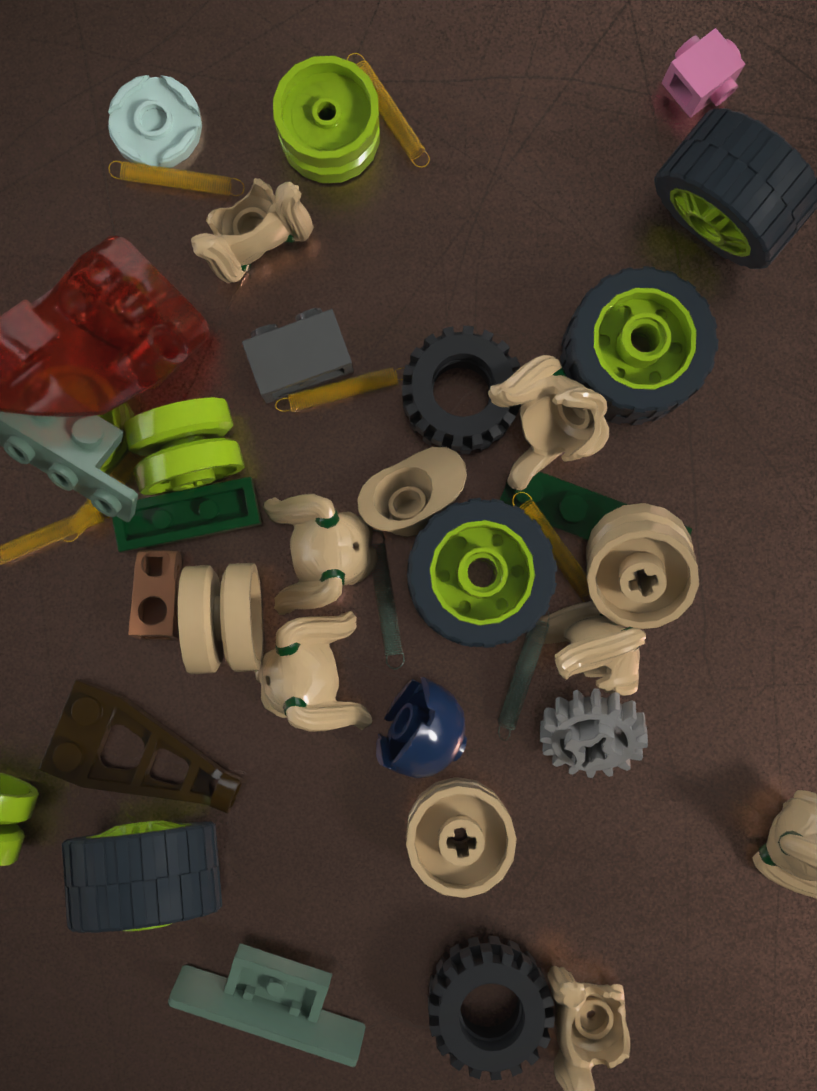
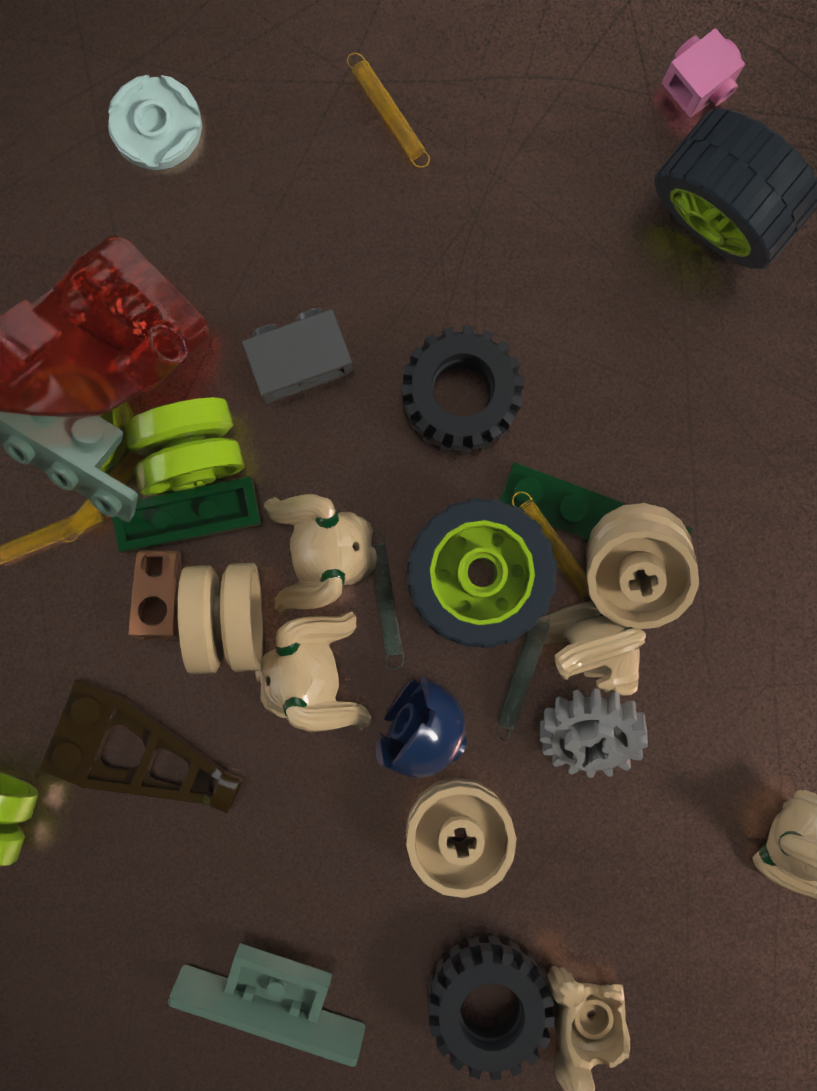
(140, 175): yellow piece -> none
(141, 876): black wheel -> none
(252, 228): tan hair -> none
(327, 119): lime wheel -> none
(346, 389): yellow piece -> none
(412, 491): tan piece -> none
(554, 416): tan hair -> none
(663, 320): wheel -> none

